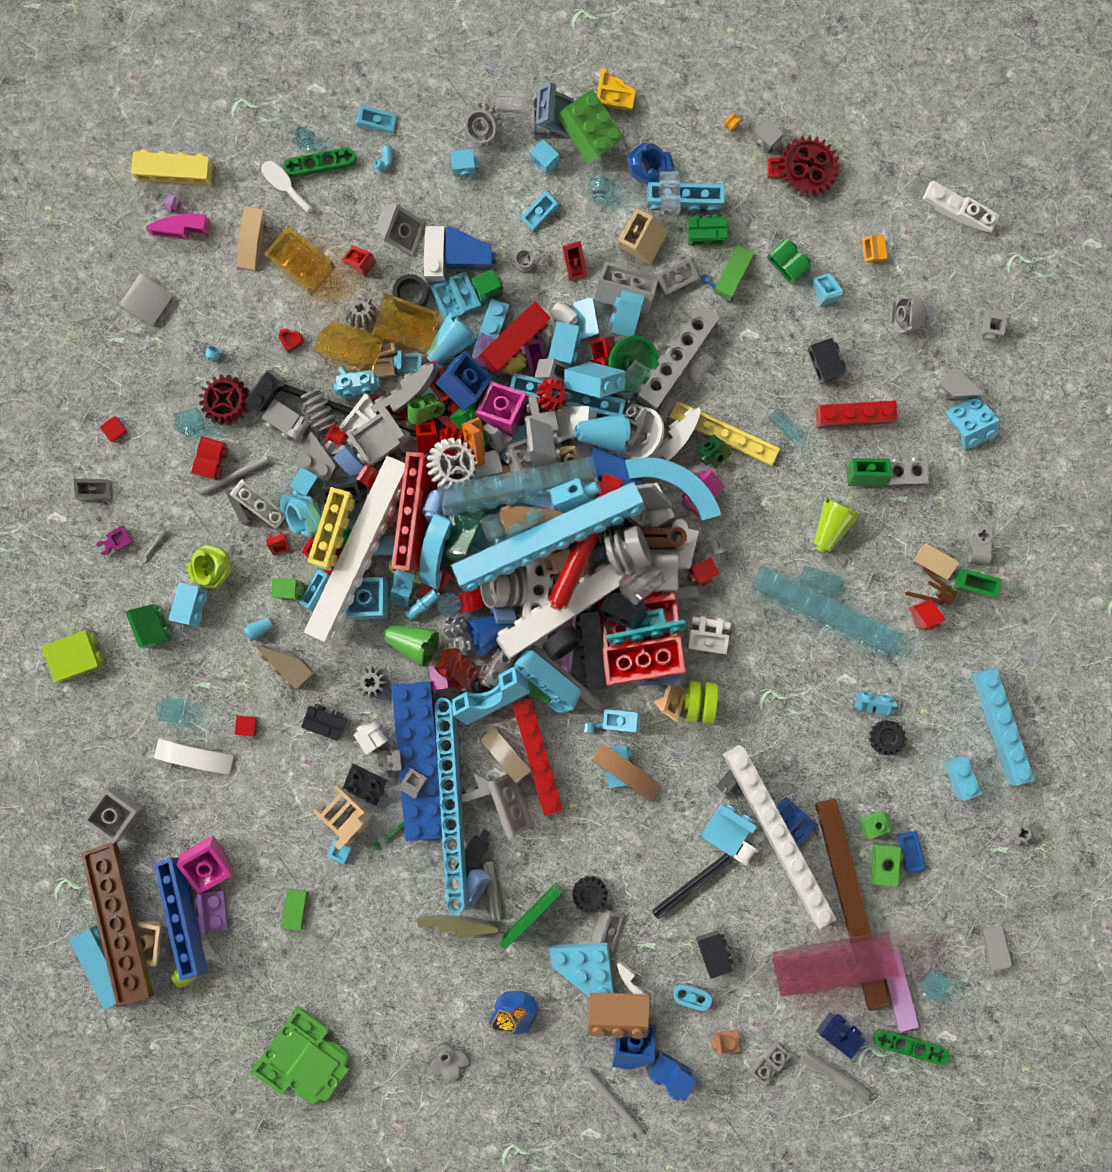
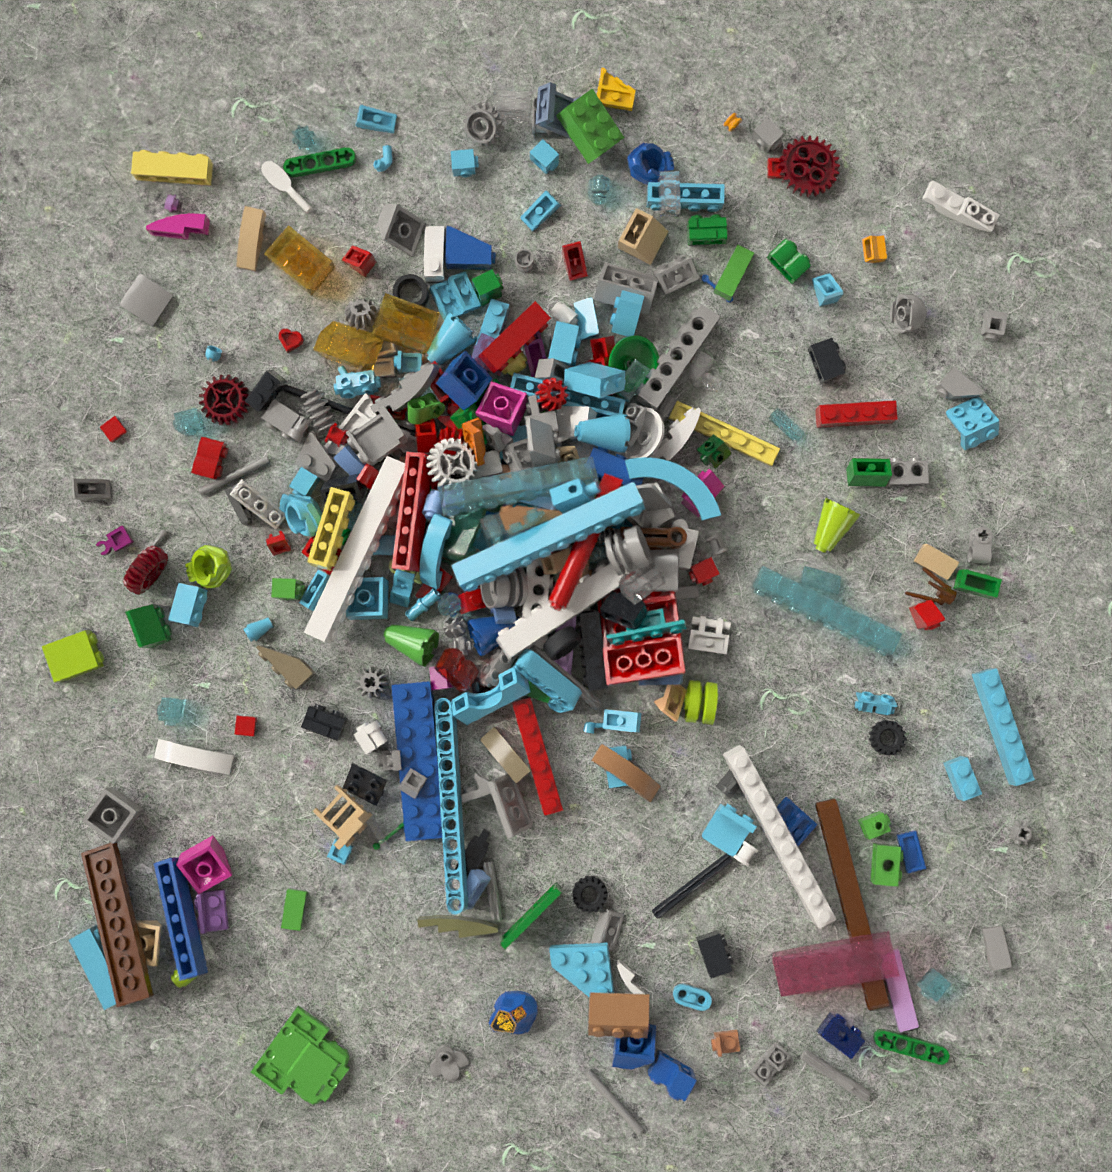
(145, 569): none -> dark red gear

